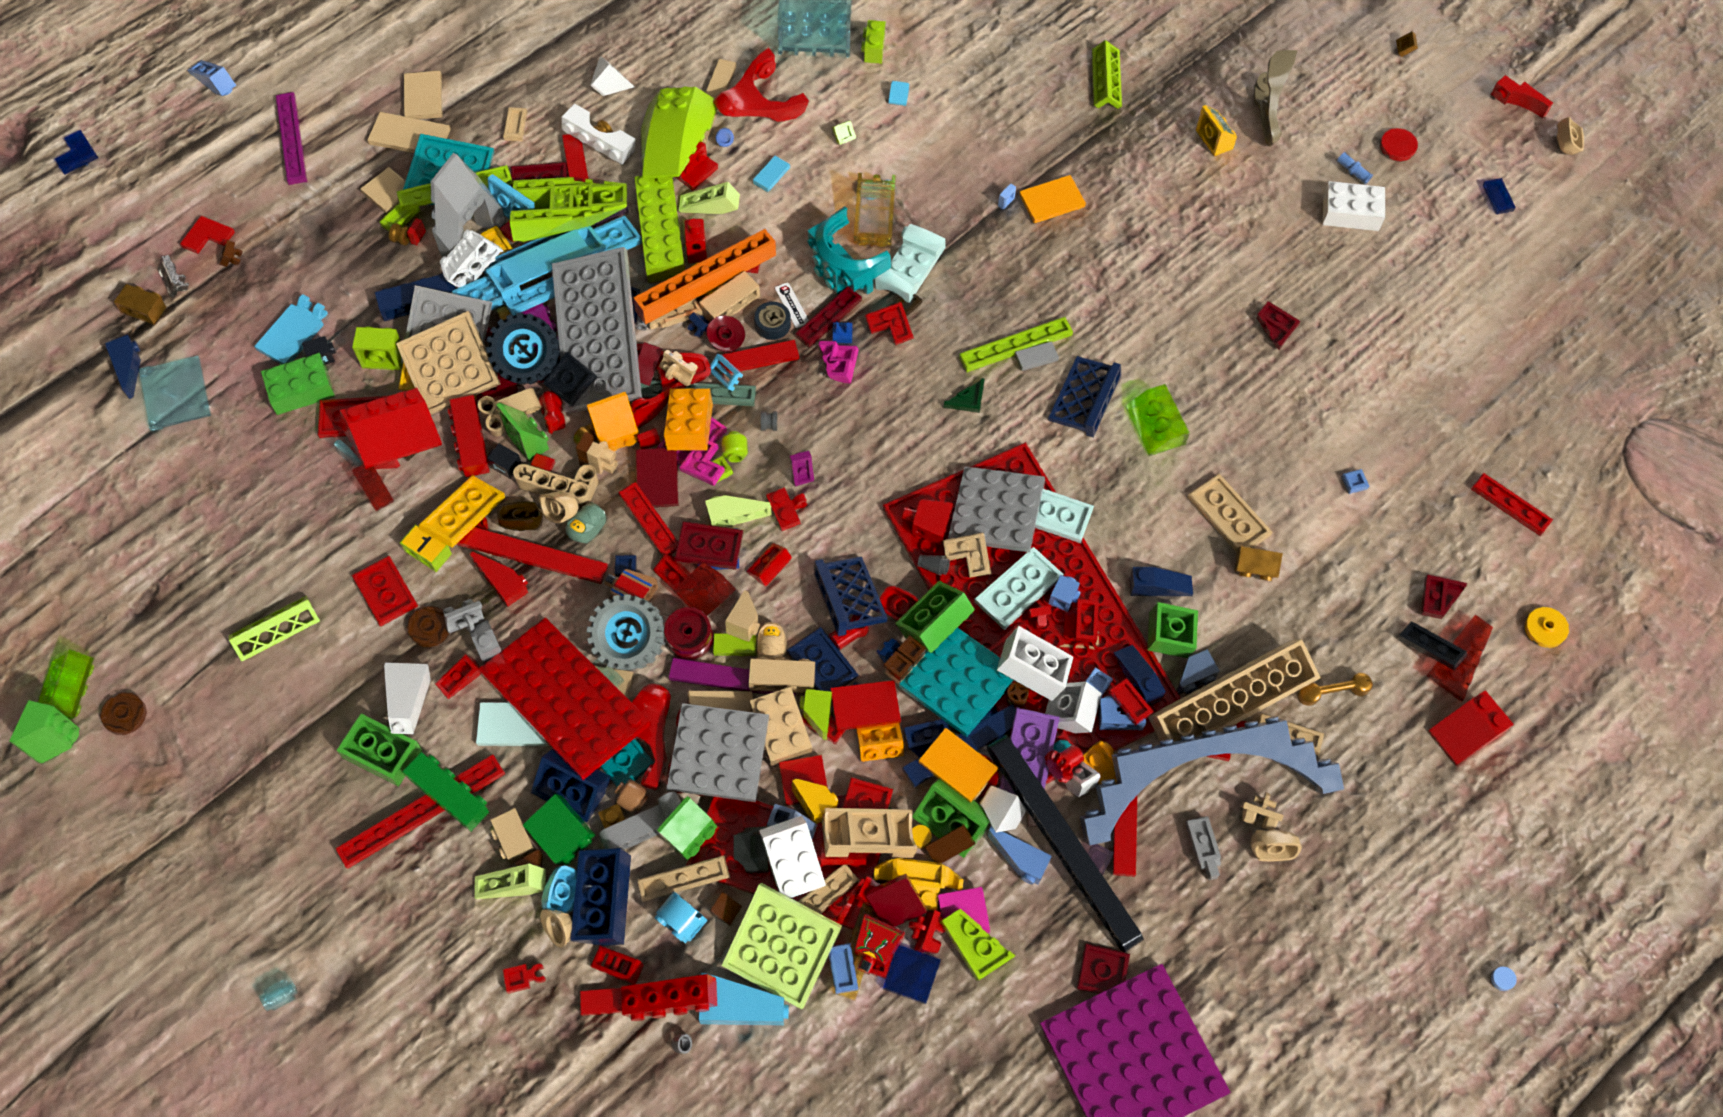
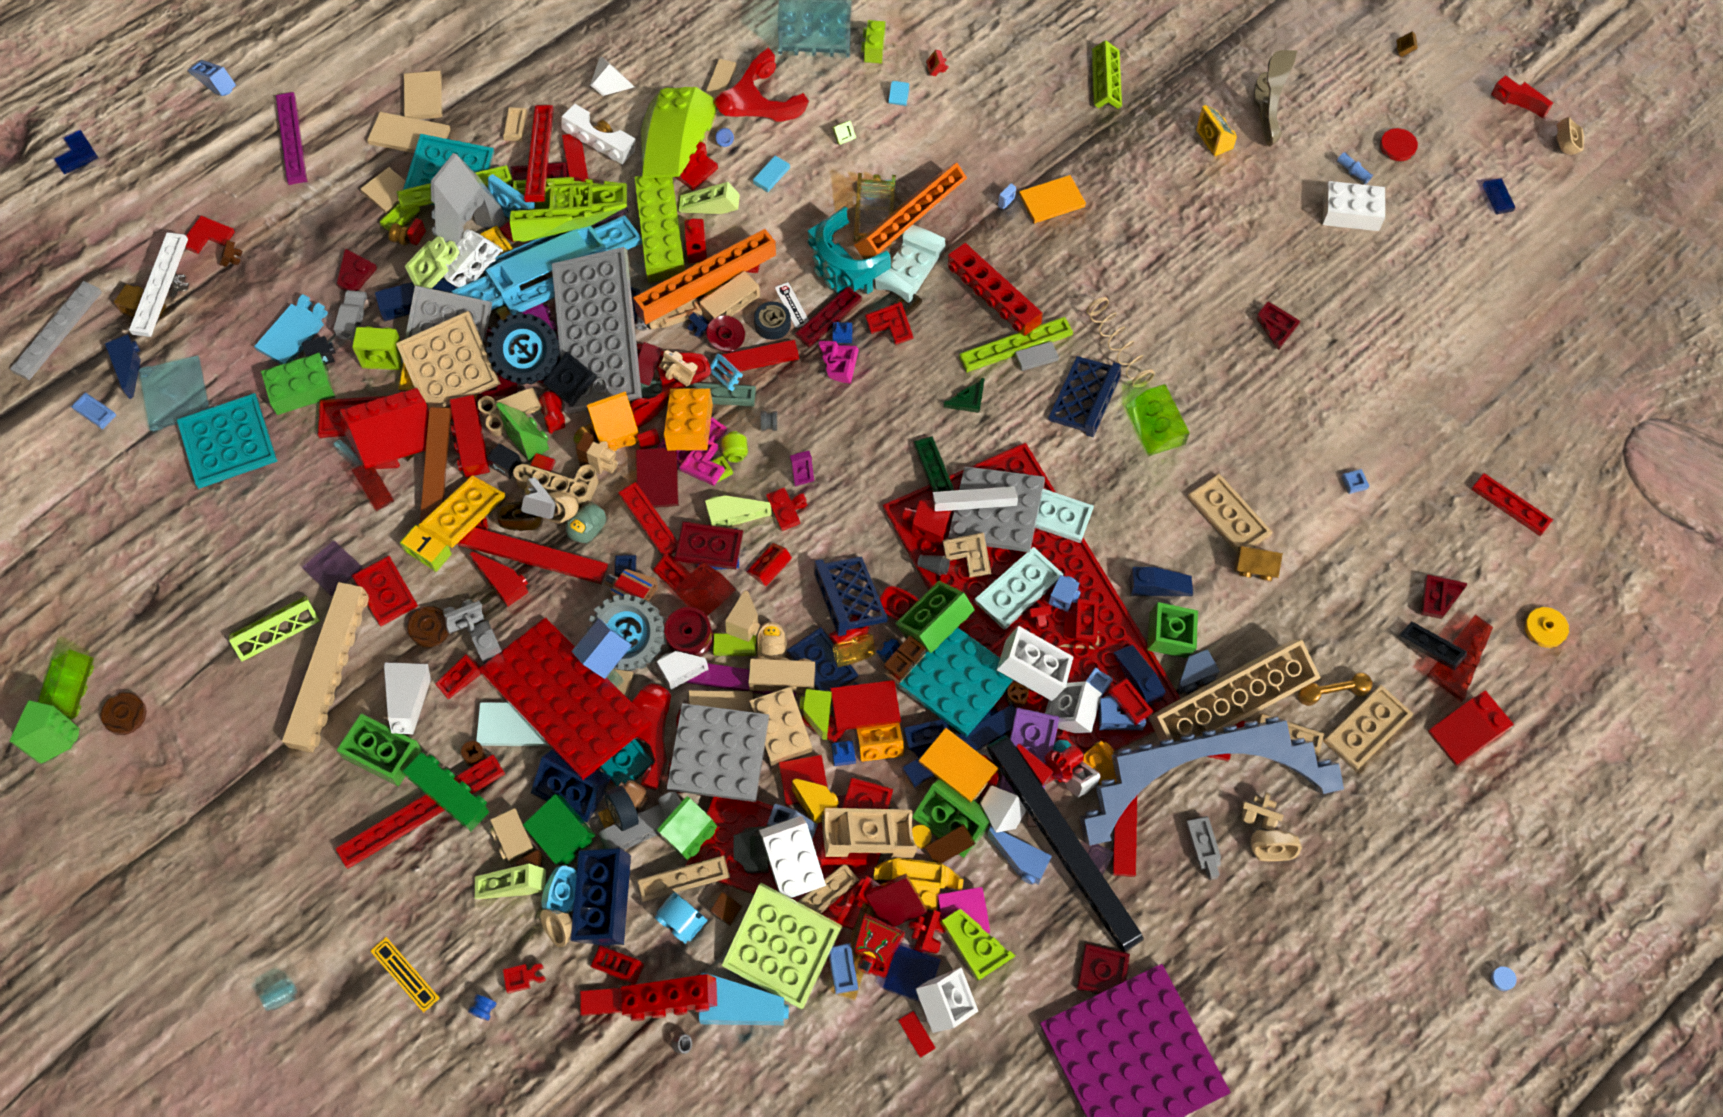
(56, 330): none -> light grey plate
(93, 411): none -> medium blue tile
(158, 284): none -> white plate
(227, 440): none -> teal plate
(325, 668): none -> tan brick
(332, 566): none -> clear purple tile
(350, 315): none -> light grey piece
(354, 271): none -> dark red wing
(405, 974): none -> sticker
(435, 460): none -> dark orange tile
(436, 258): none -> yellowish green plate
(474, 757): none -> reddish brown wheel
(482, 1007): none -> blue wheel
(537, 500): none -> light grey slope
(539, 154): none -> red tile
(601, 648): none -> medium blue slope
(621, 808): none -> black wheel
(680, 667): none -> white slope
(843, 753): none -> blue tile
(854, 651): none -> clear yellow slope
(910, 211): none -> orange brick
(917, 1034): none -> red sticker
(933, 465): none -> dark green tile
(936, 63): none -> red tile
(947, 1000): none -> white slope
(975, 498): none -> white slope
(994, 289): none -> red brick
(1040, 770): none -> red slope
(1140, 375): none -> tan piece
(1368, 727): none -> tan tile

